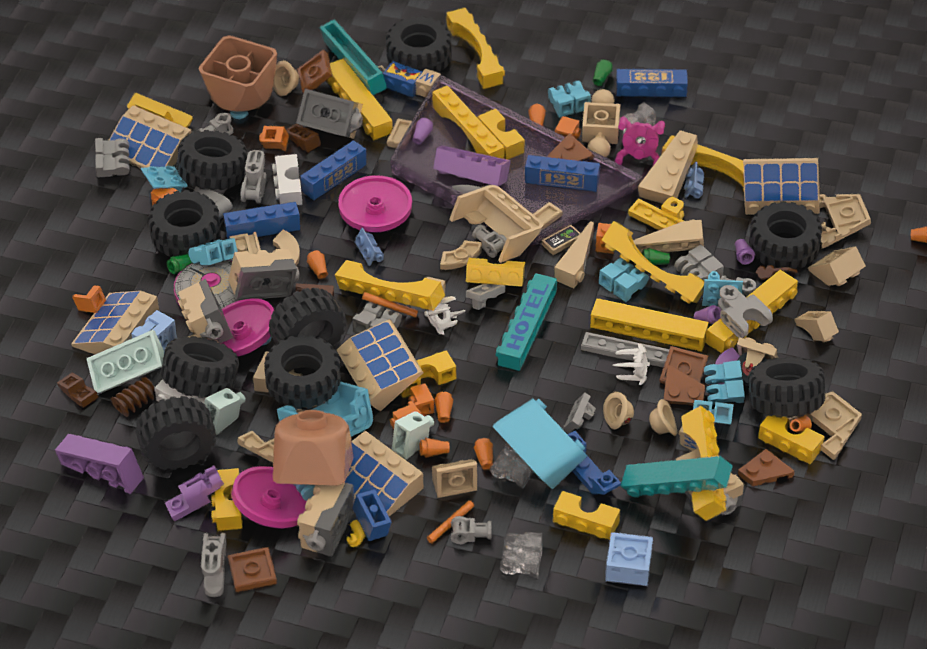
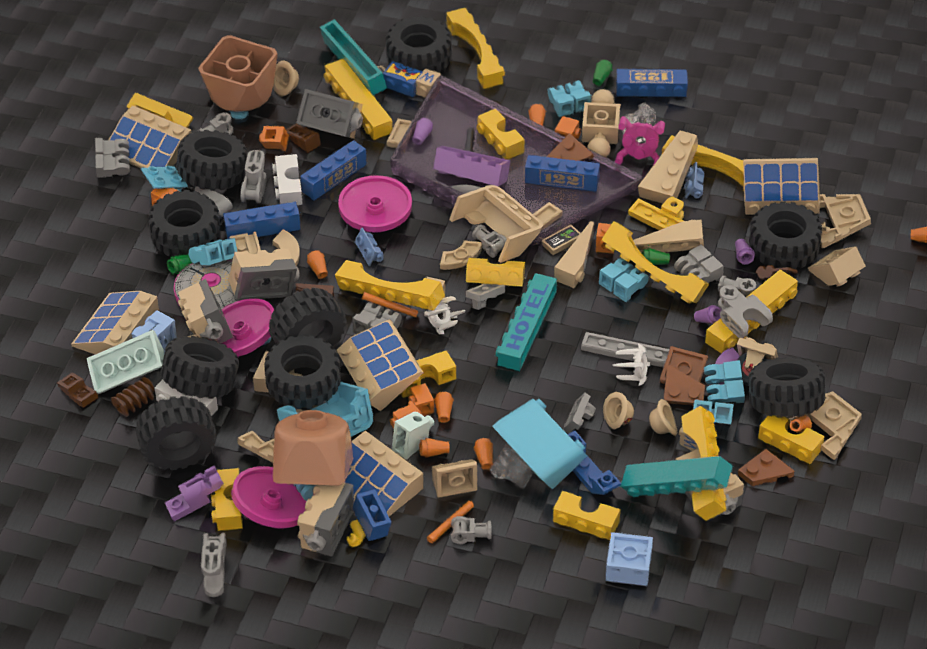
(91, 302): orange panel -> none
(101, 461): medium lavender wedge -> none
(224, 408): light aqua torso -> none
(252, 569): dark orange tile -> none
(315, 71): dark orange tile -> none
(449, 105): yellow arch -> none
(522, 553): clear legs -> none
(649, 324): yellow brick -> none
(712, 288): medium azure hinge -> none
(818, 324): tan arch -> none

